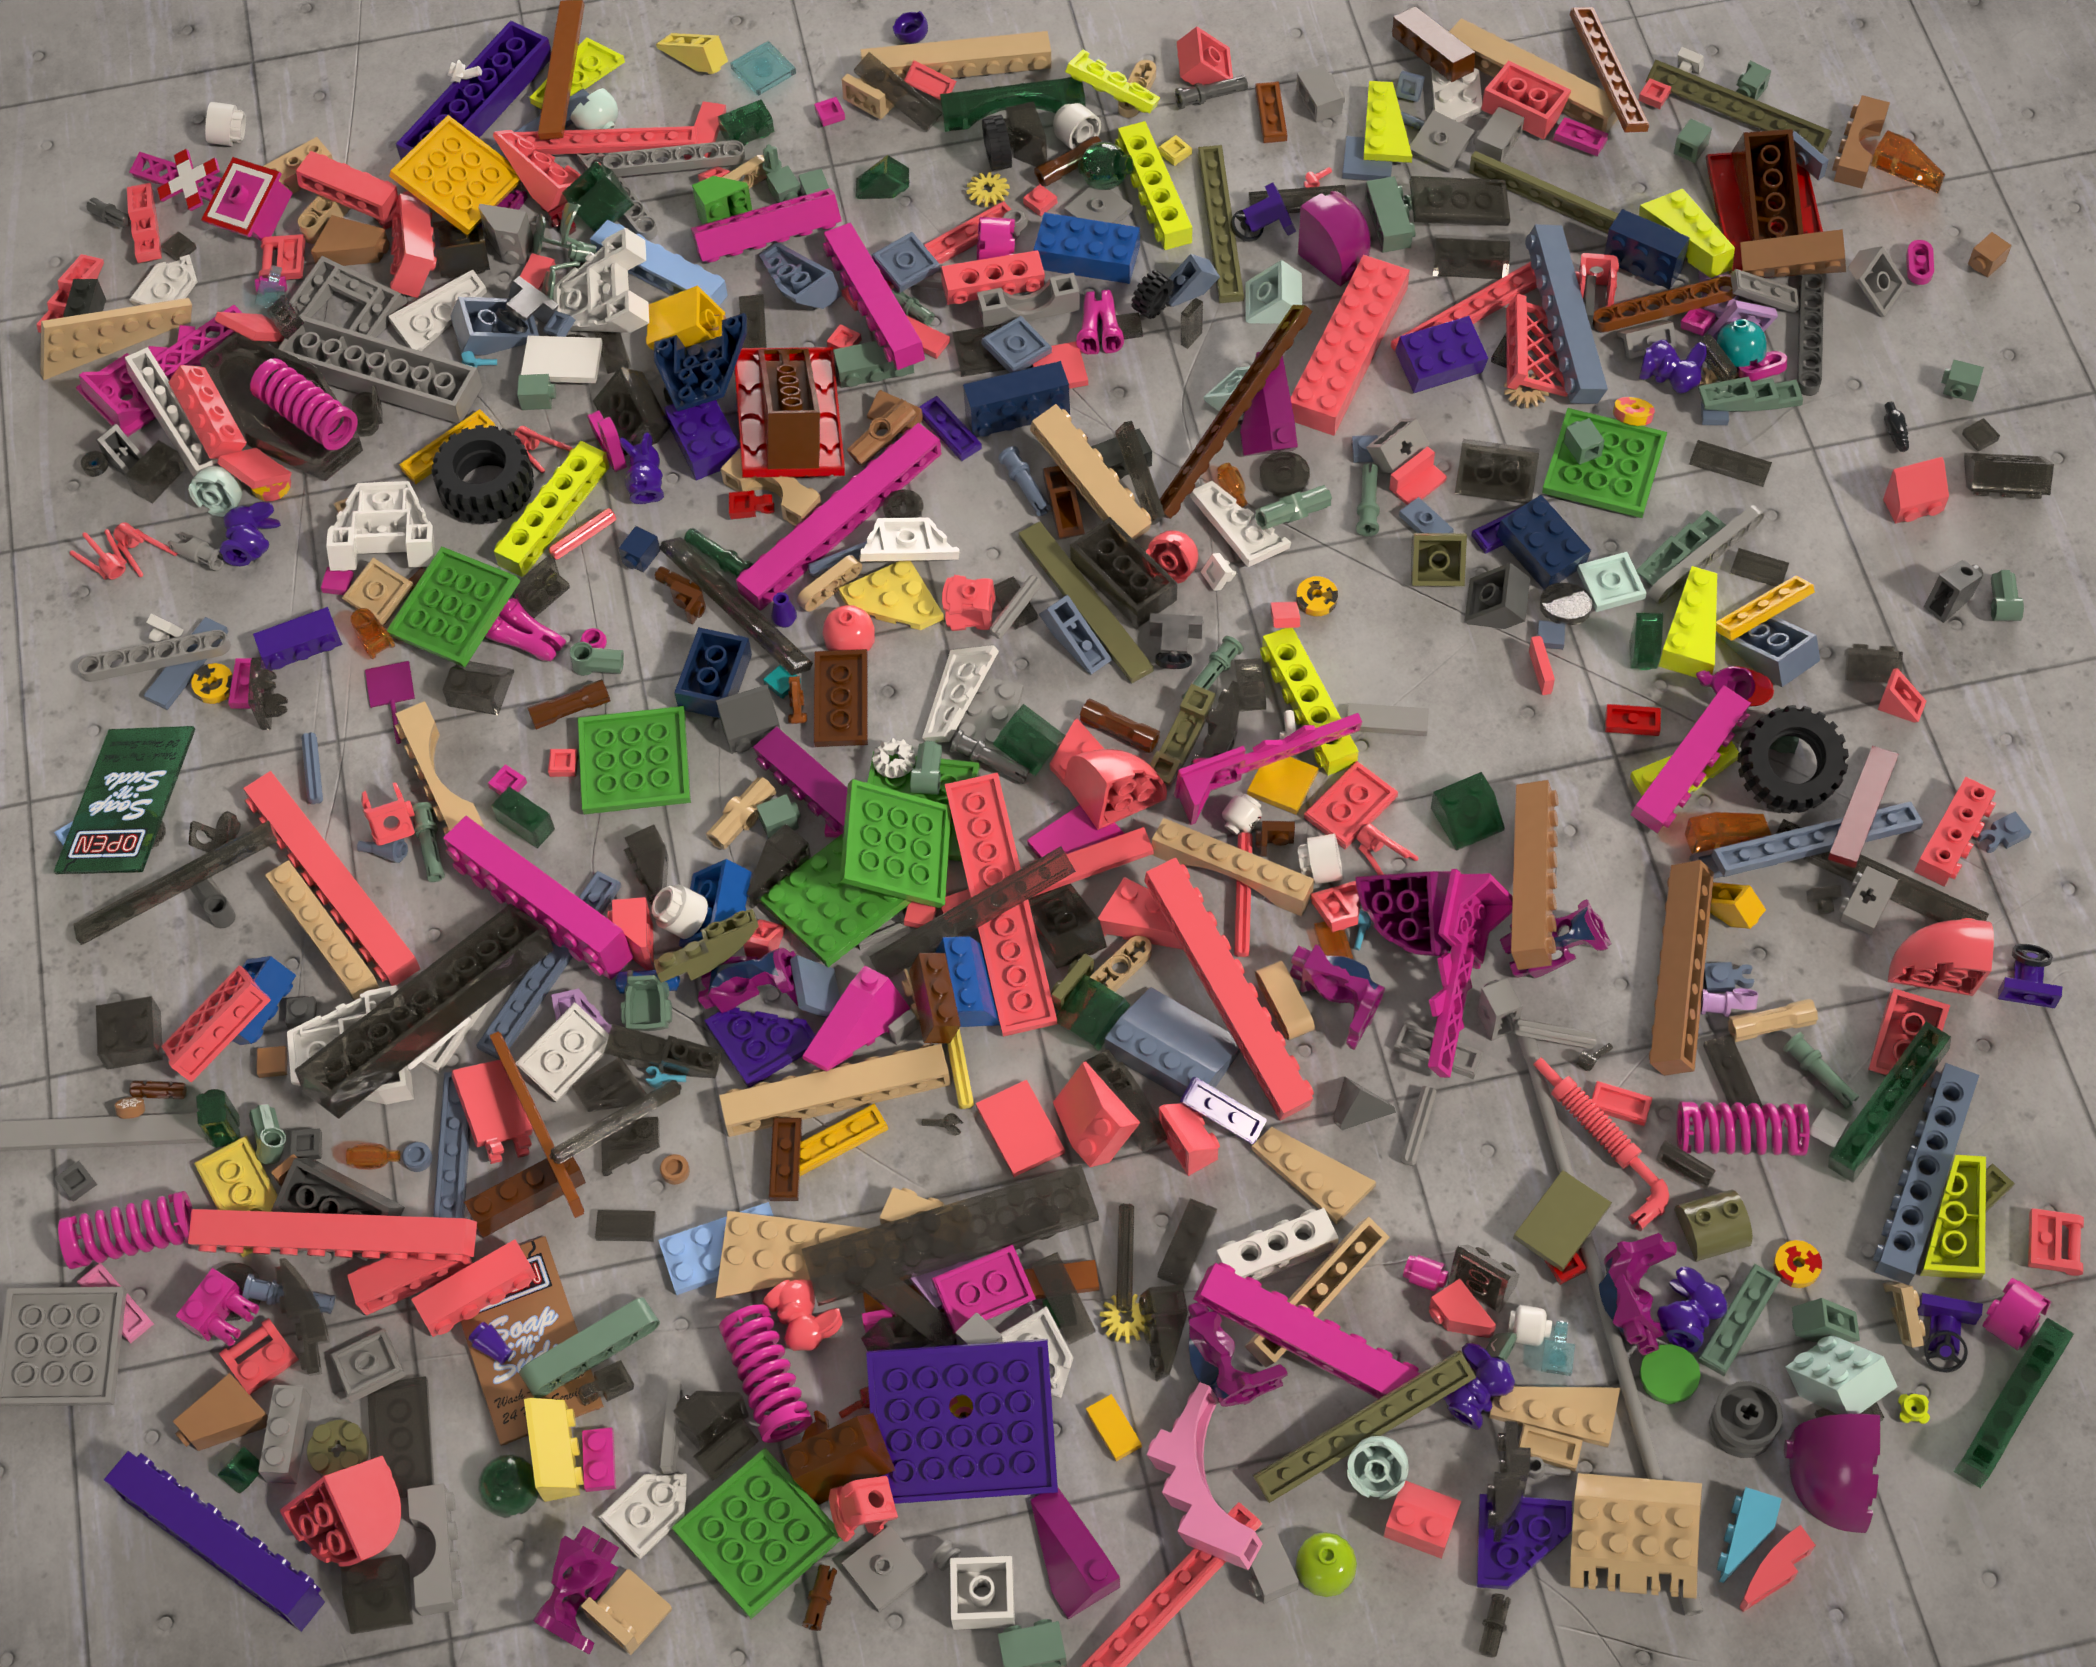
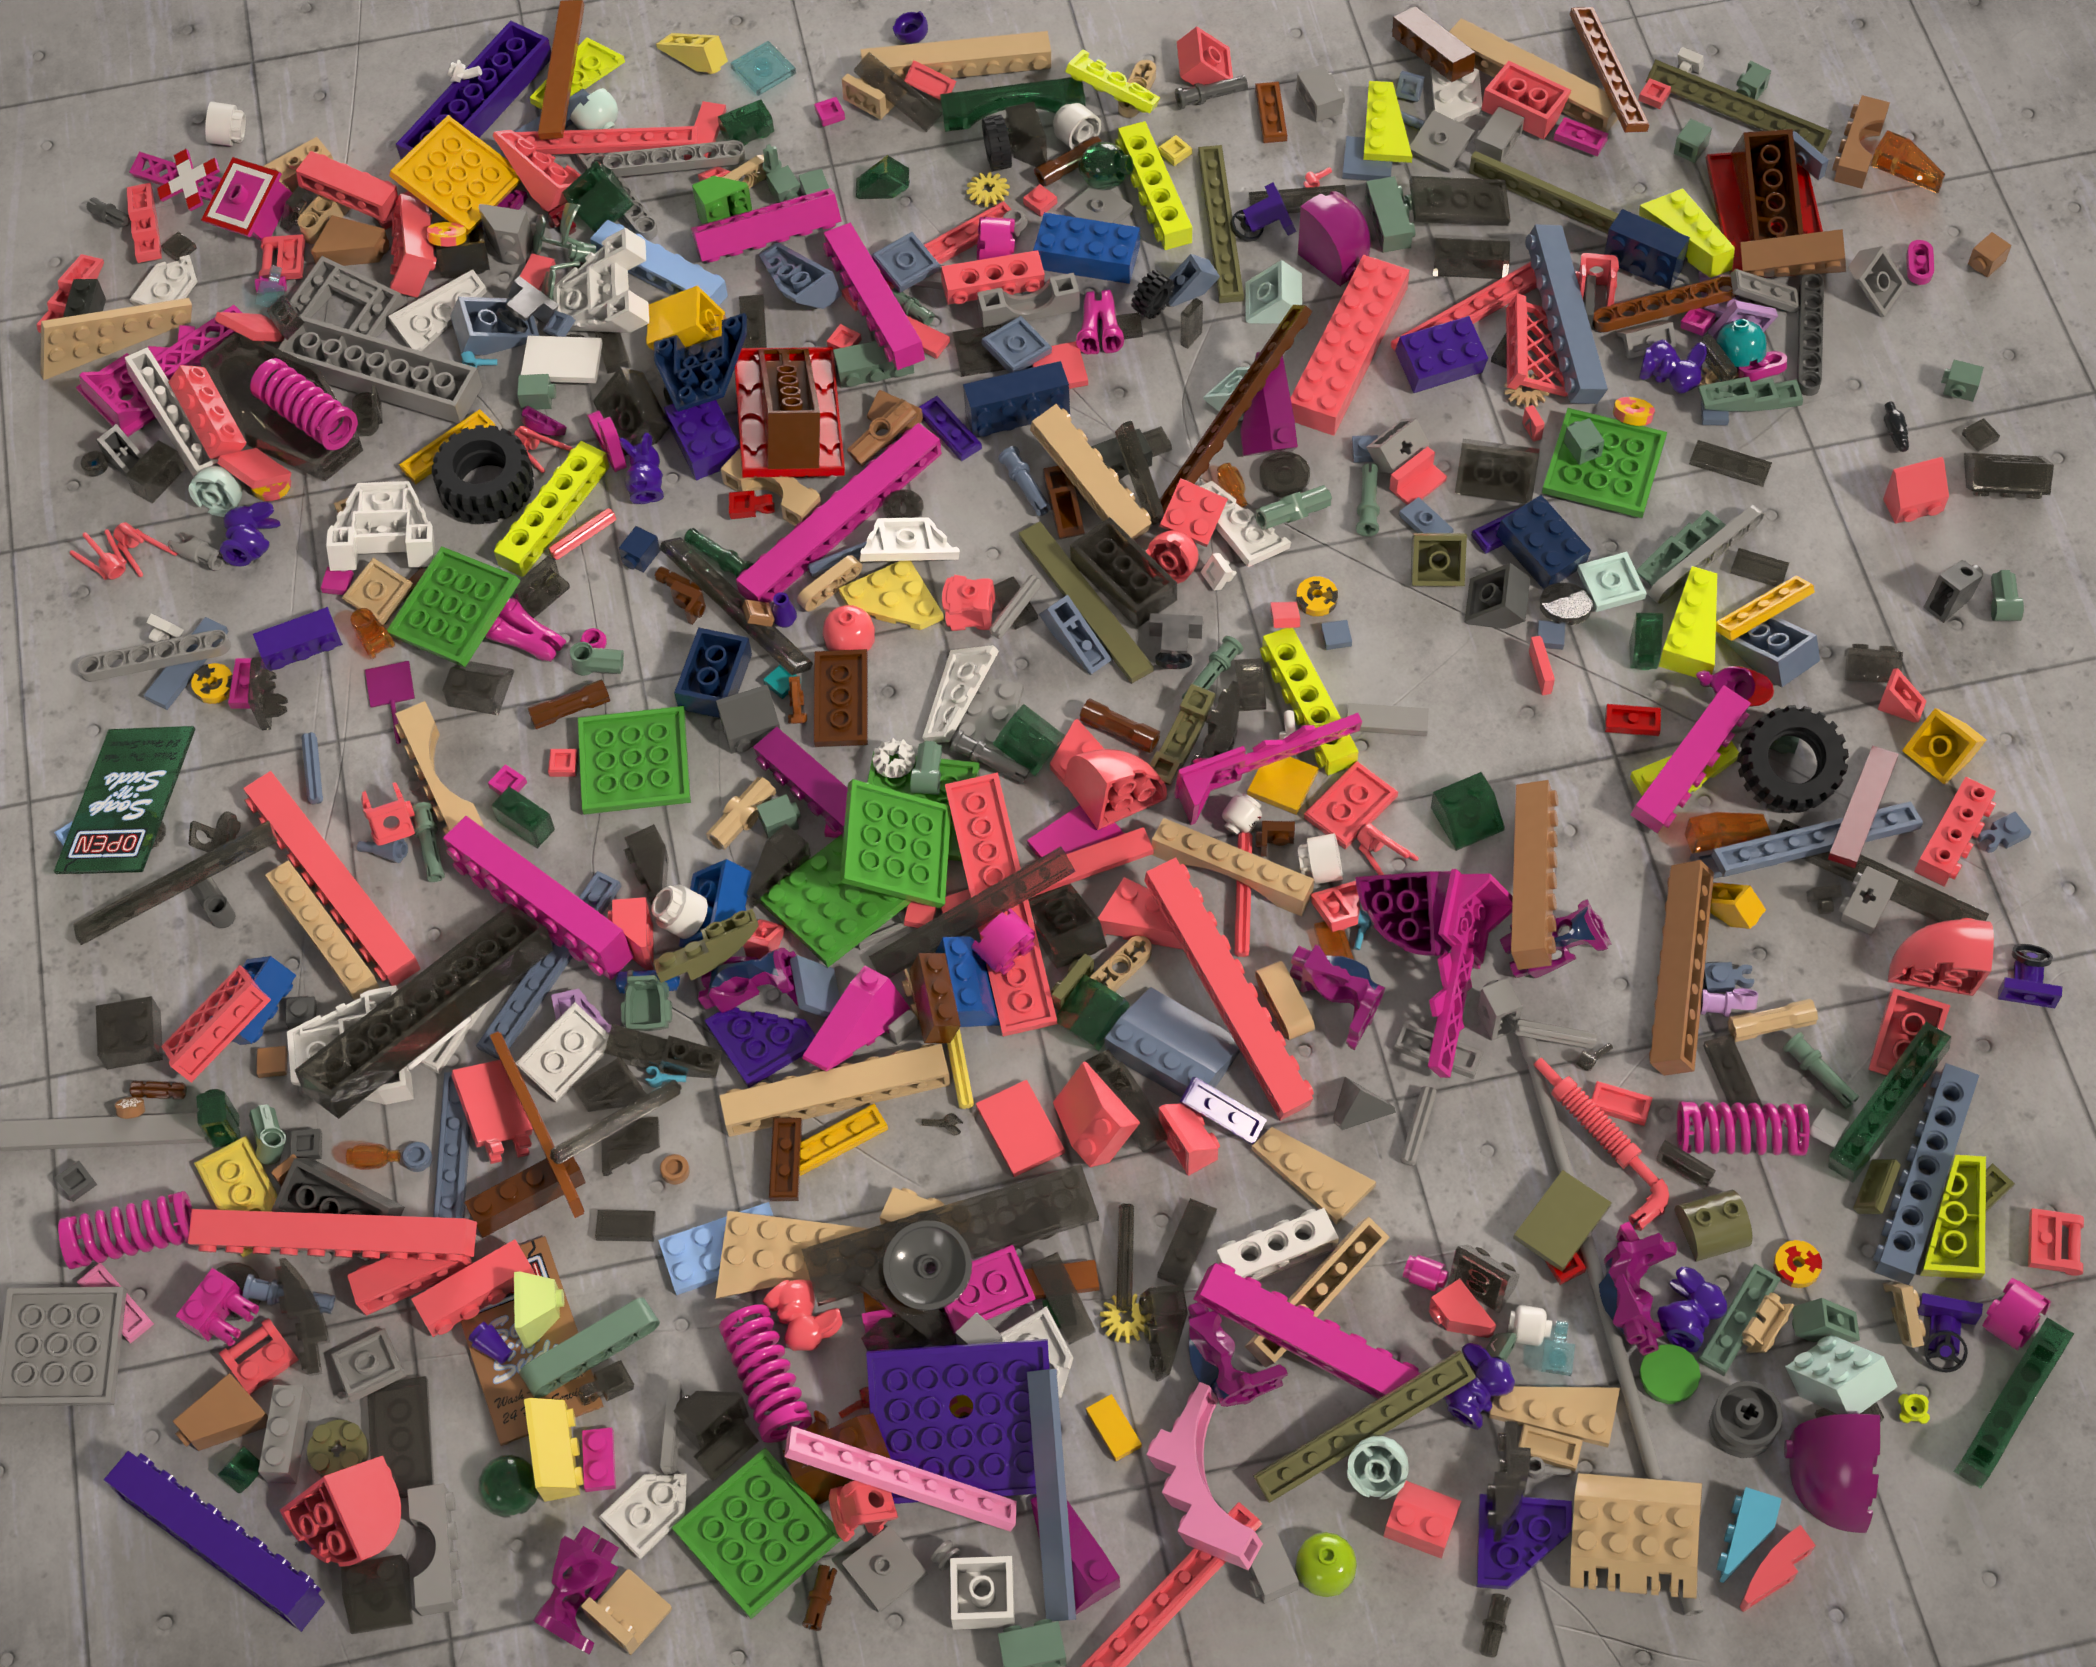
(294, 207): none -> clear smoke wing
(446, 234): none -> yellow piece
(535, 1306): none -> yellowish green slope
(541, 423): none -> magenta tile
(758, 613): none -> medium nougat tile
(900, 1479): none -> bright pink plate
(911, 1253): none -> dark grey dish
(1004, 940): none -> dark pink brick
(1051, 1495): none -> sand blue tile
(1158, 441): none -> clear smoke tile
(1193, 512): none -> coral plate
(1336, 634): none -> sand blue tile
(1533, 423): none -> coral tile
(1627, 1233): none -> dark pink tile
(1761, 1335): none -> tan hinge
(1877, 1186): none -> olive plate
(1943, 745): none -> yellow slope

